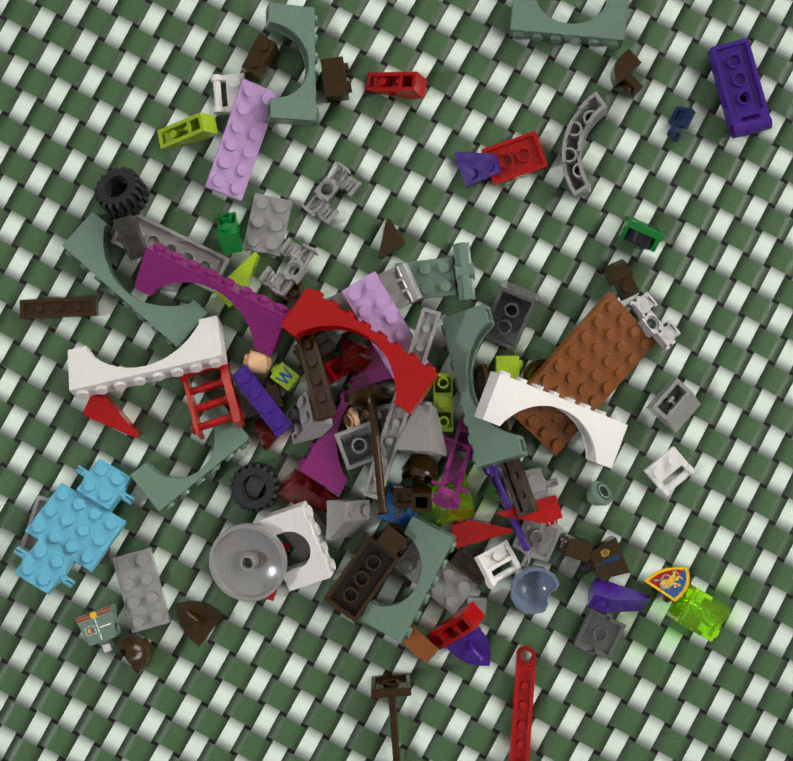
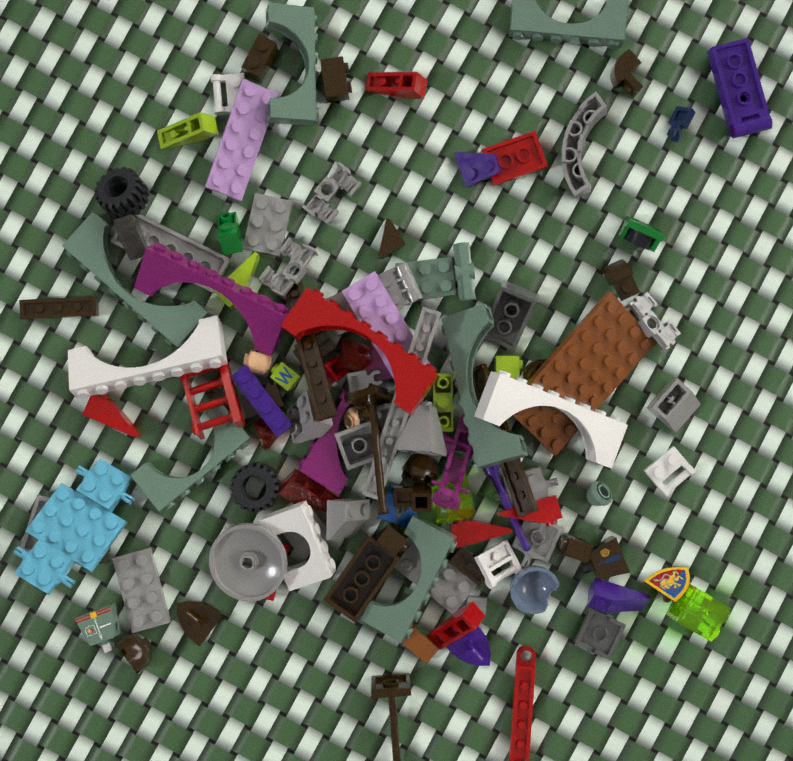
(361, 380): none -> light grey plate

